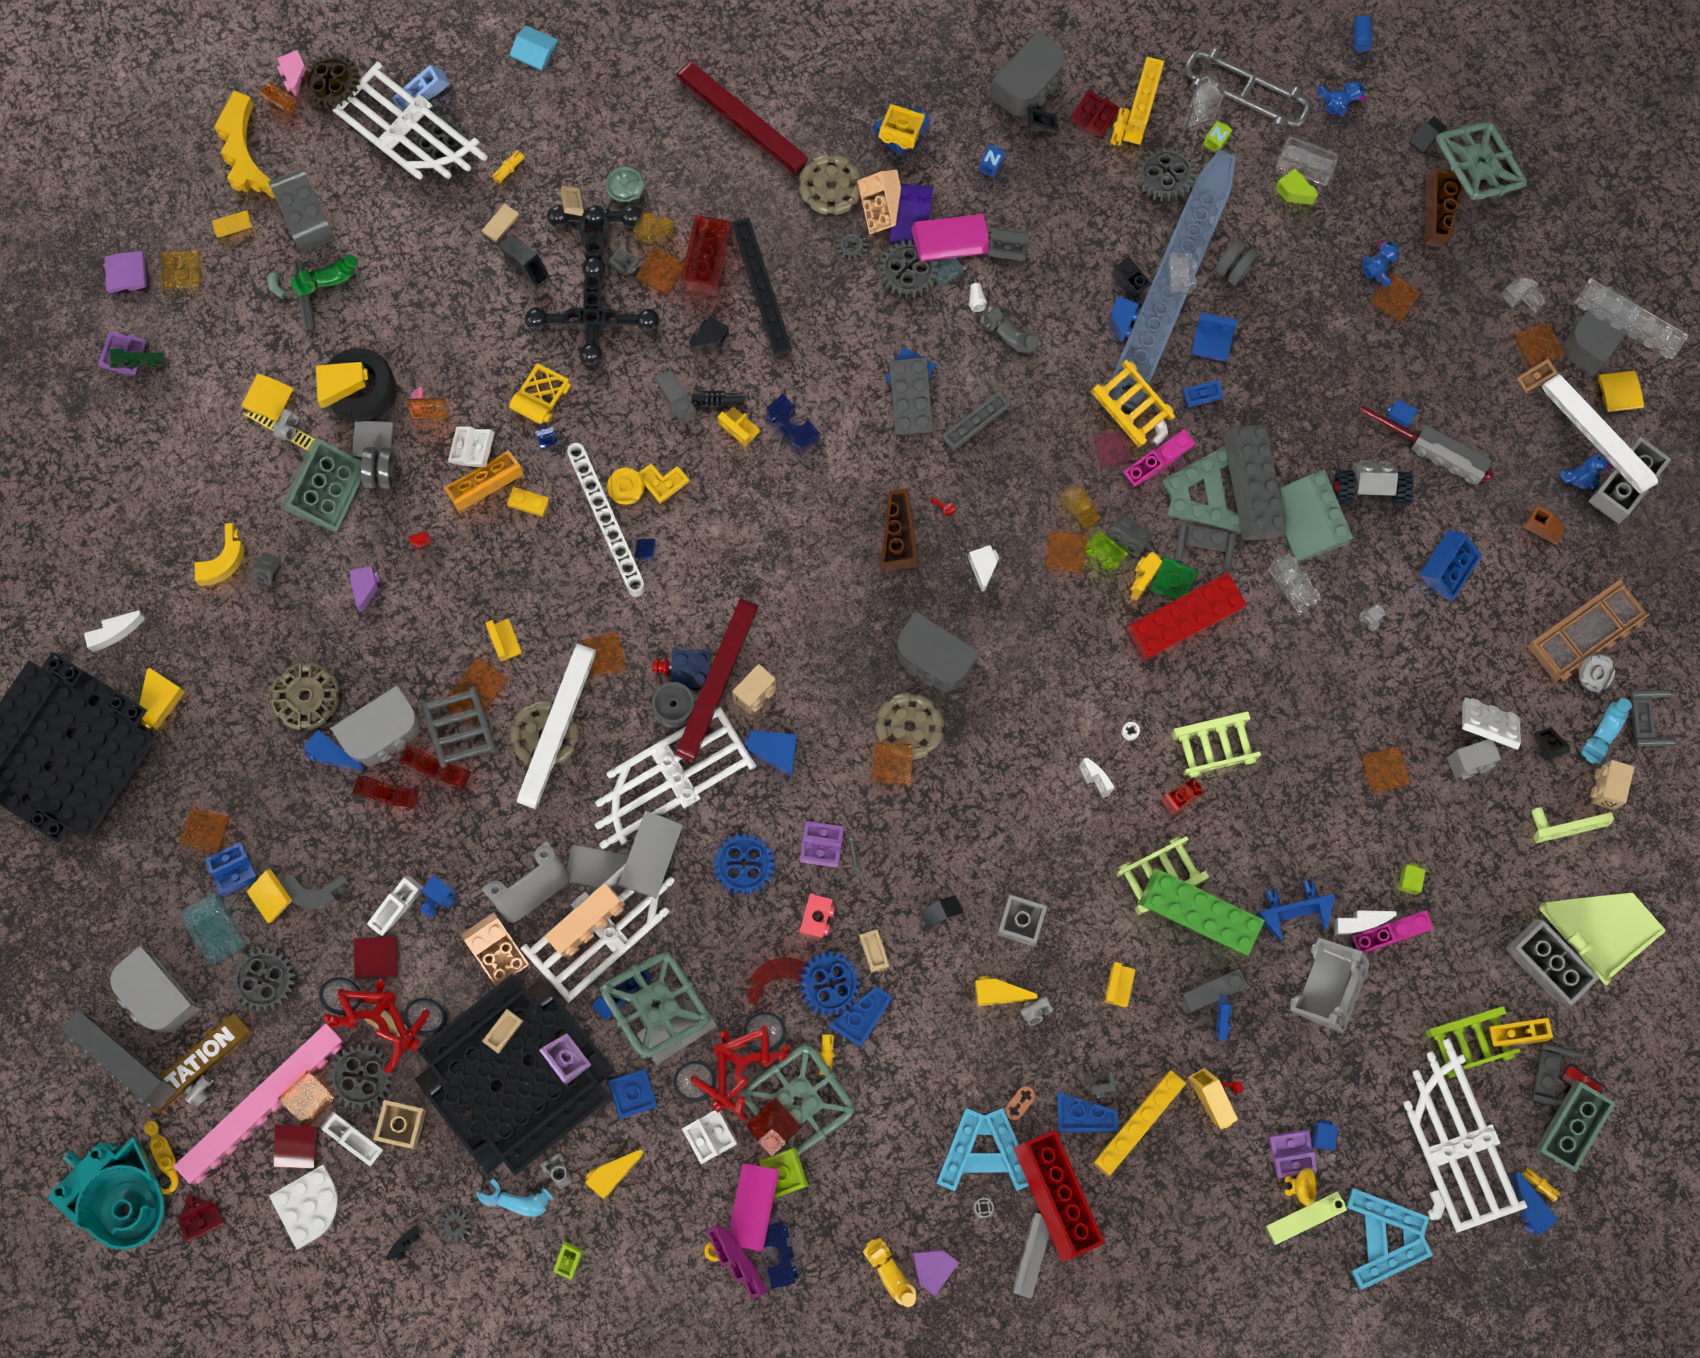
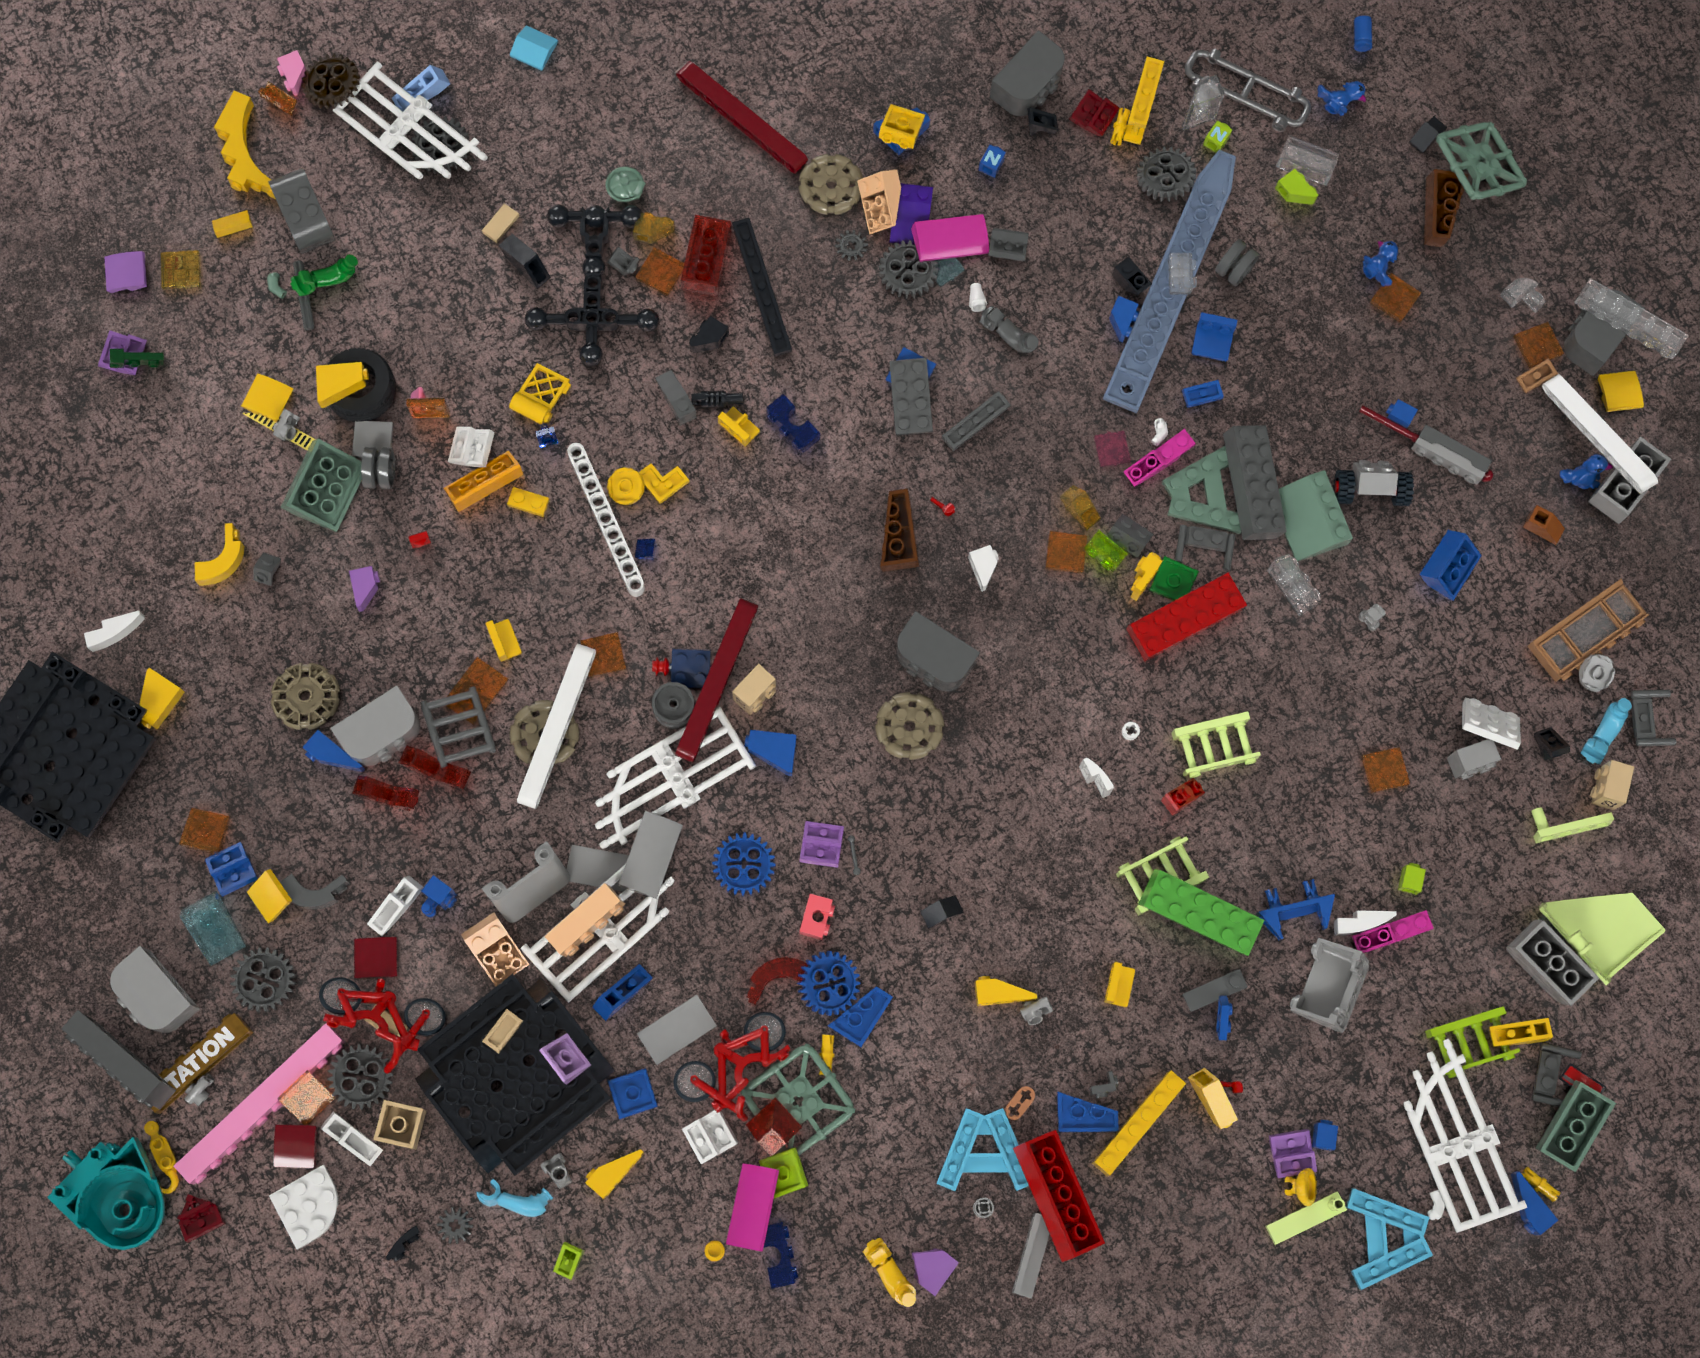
(508, 166): yellow pin -> none
(572, 200): tan tile -> none
(649, 1016): sand green plate -> none
(731, 1254): magenta slope -> none
(874, 950): tan tile -> none
(892, 763): clear orange tile -> none
(1021, 920): light grey brick -> none
(1114, 407): yellow fence -> none

